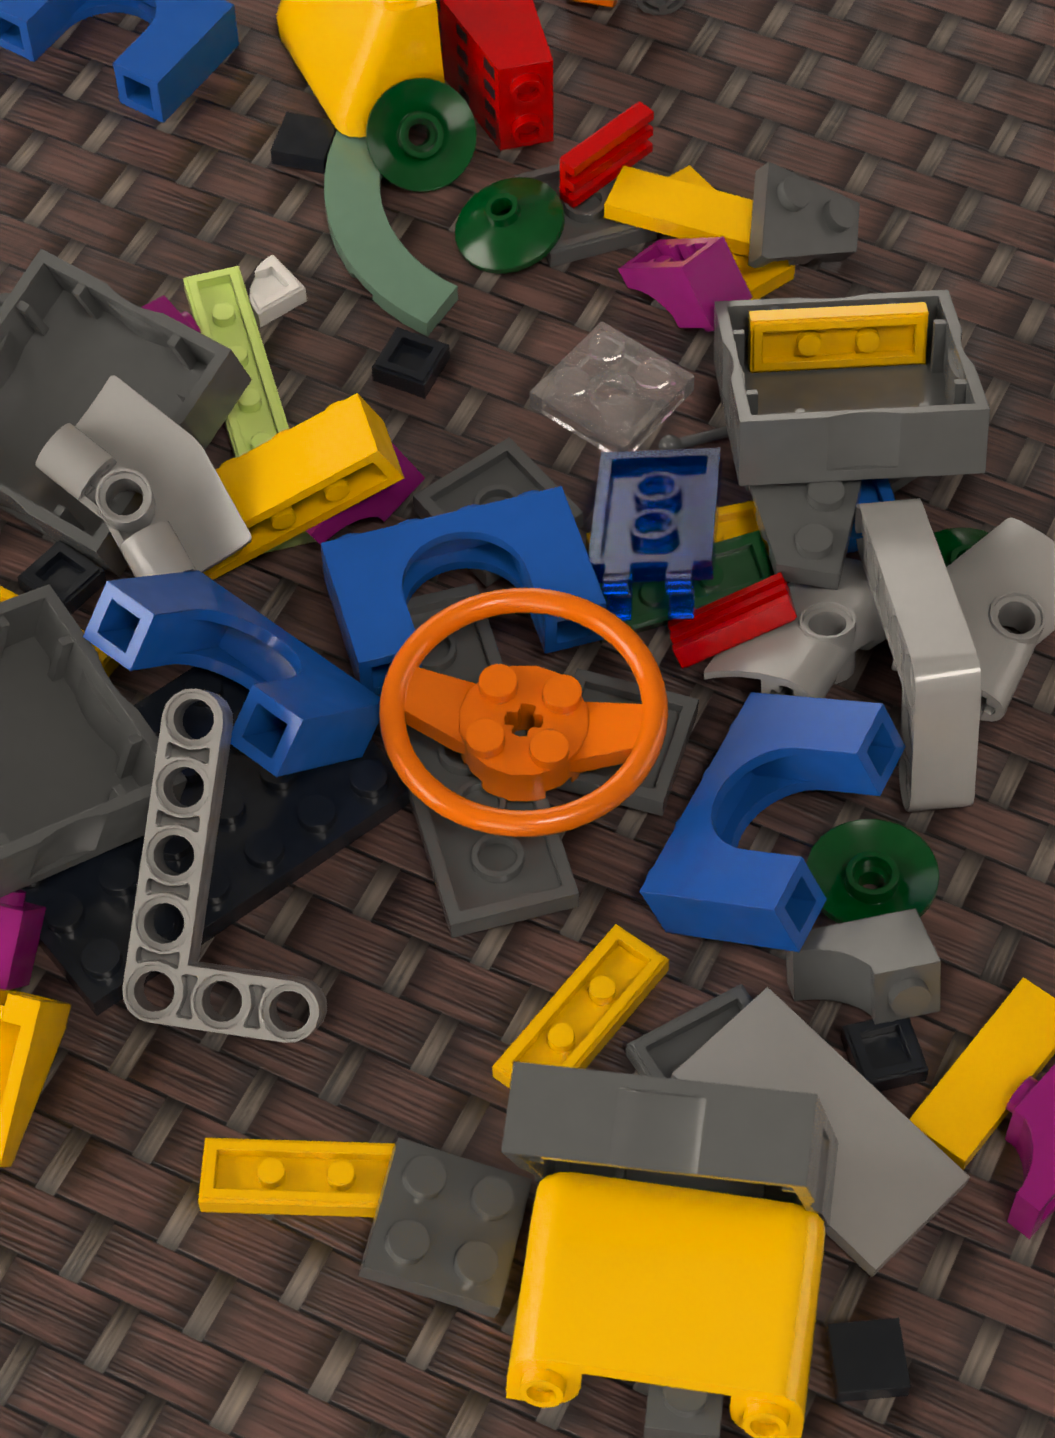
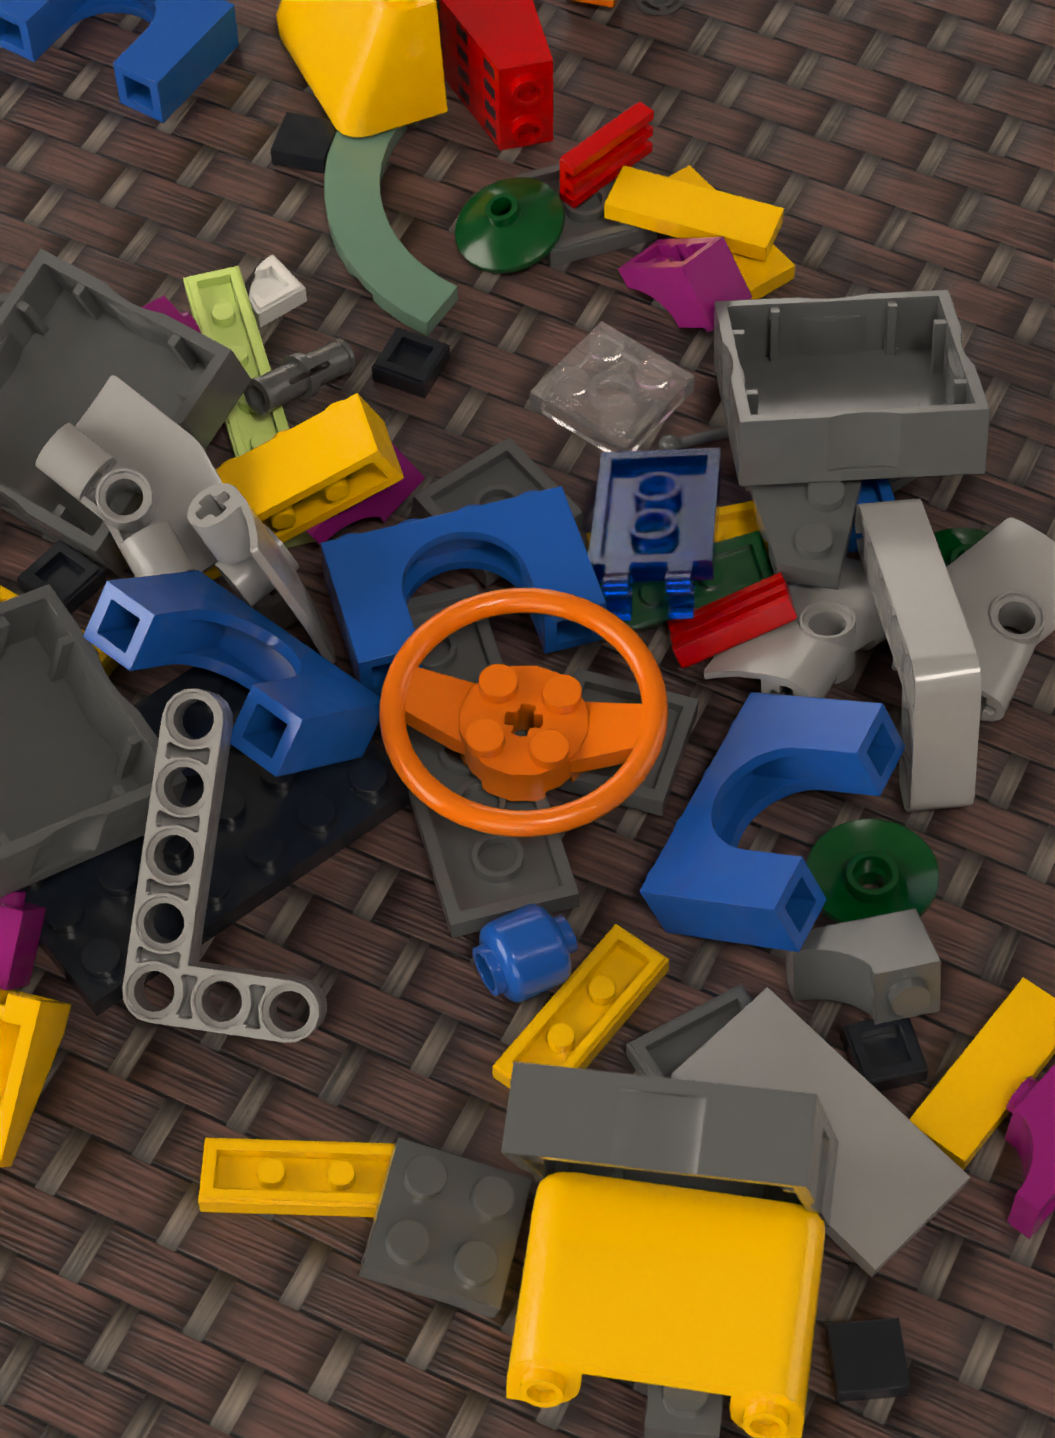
(256, 562): none -> light grey panel
(274, 388): none -> dark grey pin
(448, 140): dark green dish -> none
(525, 953): none -> blue head
(799, 220): dark grey wing -> none
(837, 337): yellow tile -> none

